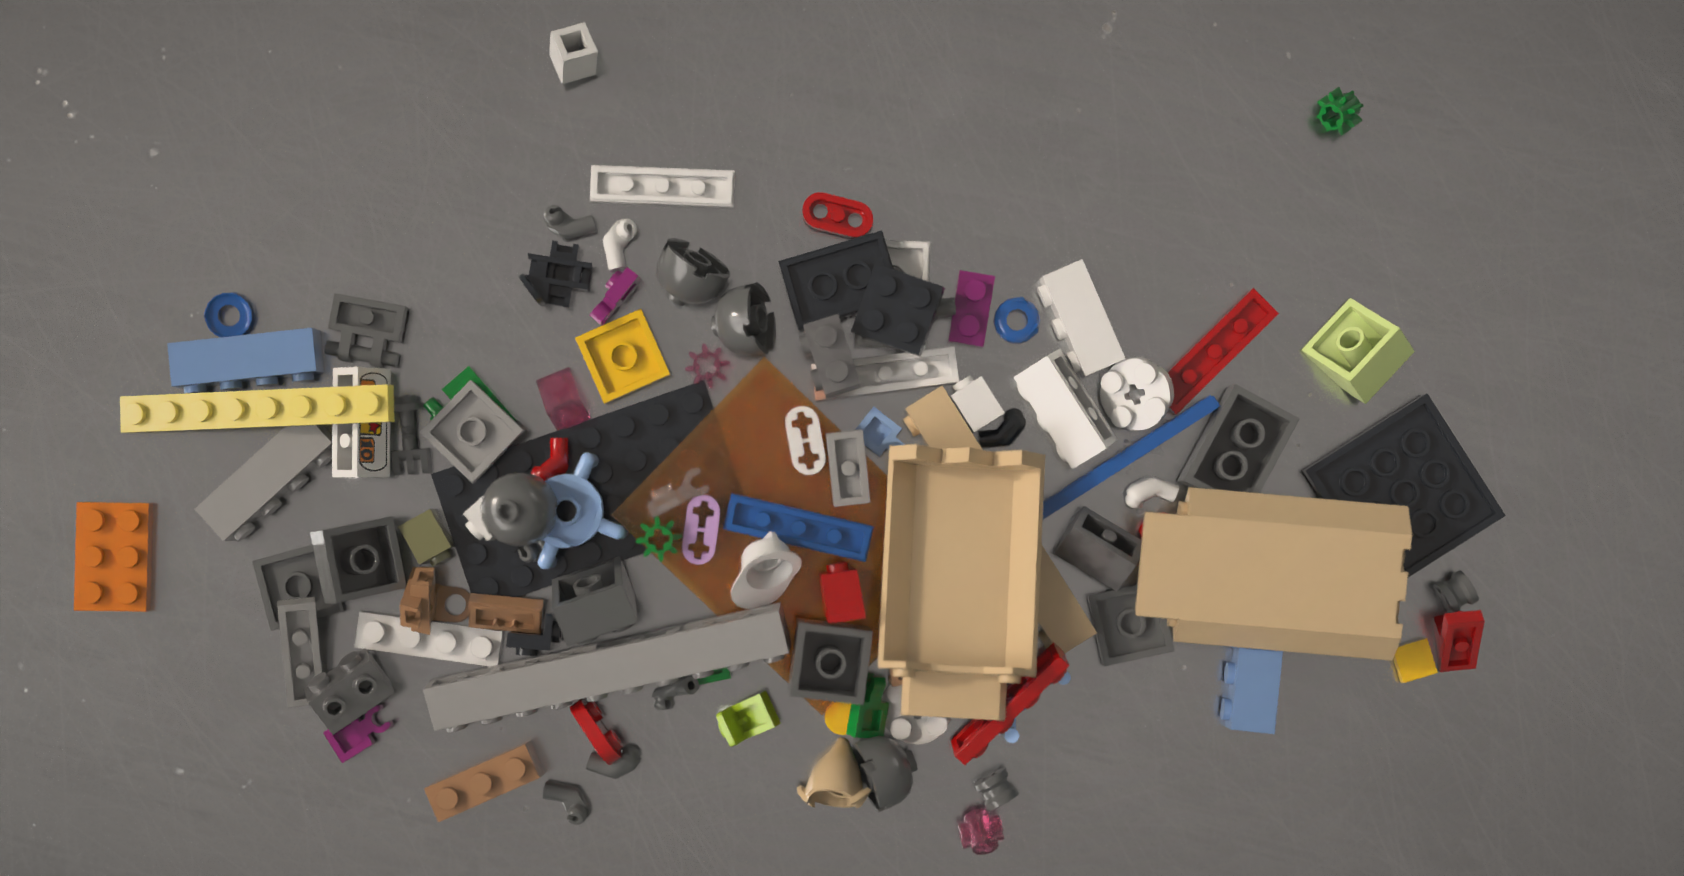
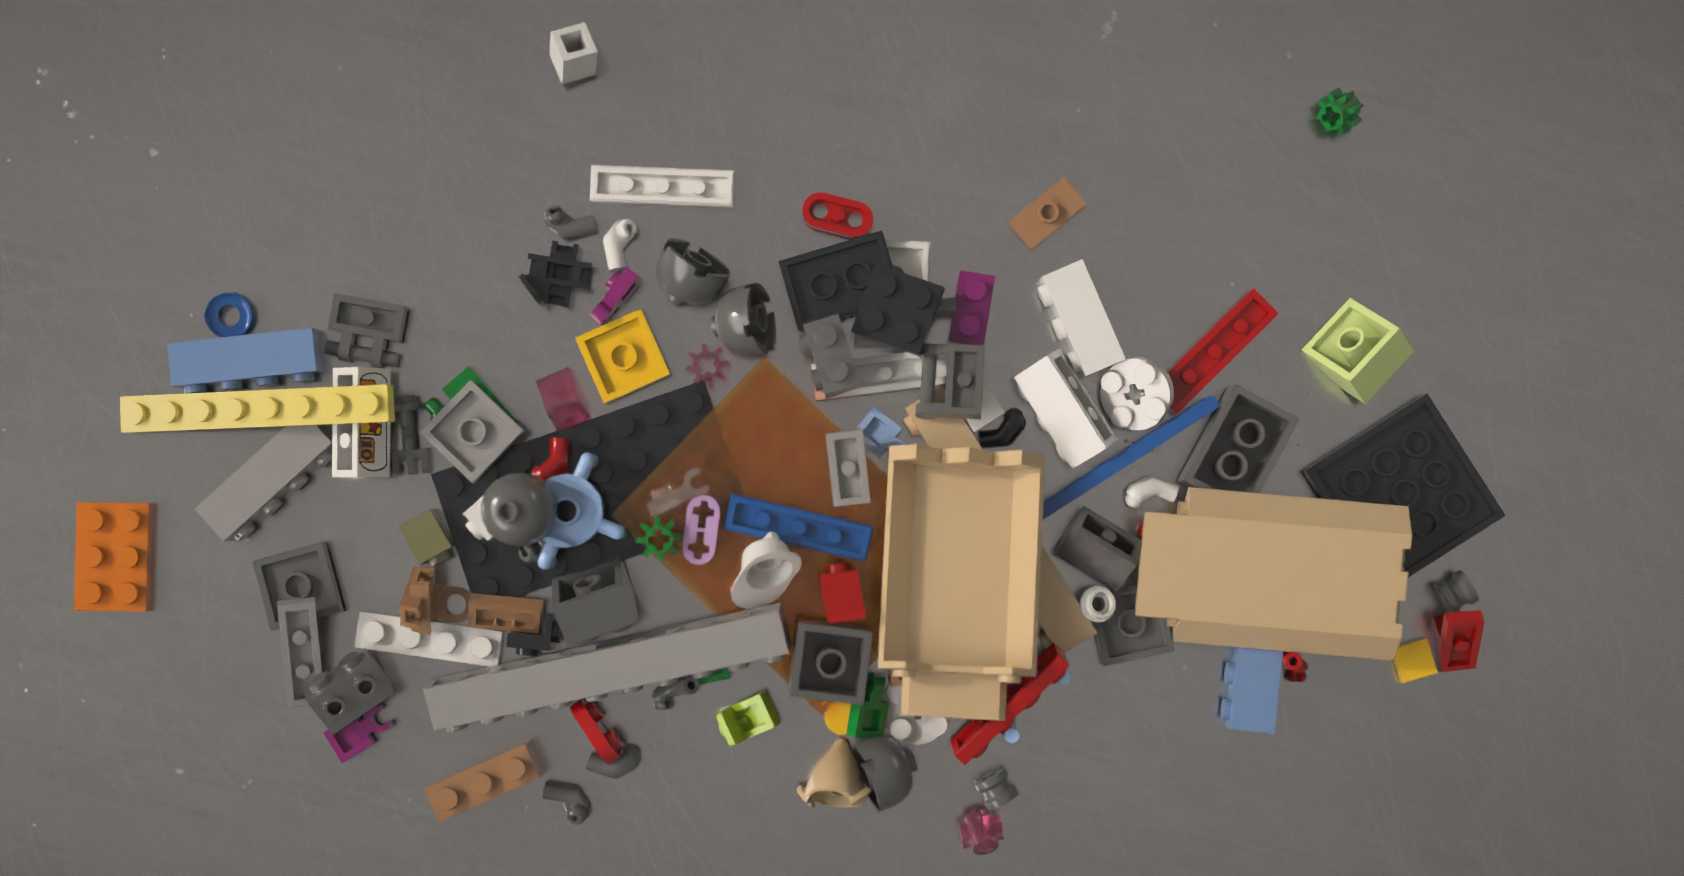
(358, 560): dark grey brick -> none
(796, 442): white beam -> none
(963, 381): none -> dark grey plate
(1009, 334): blue piece -> none
(1047, 213): none -> medium nougat plate
(1106, 600): none -> white plate
(1295, 666): none -> red arm

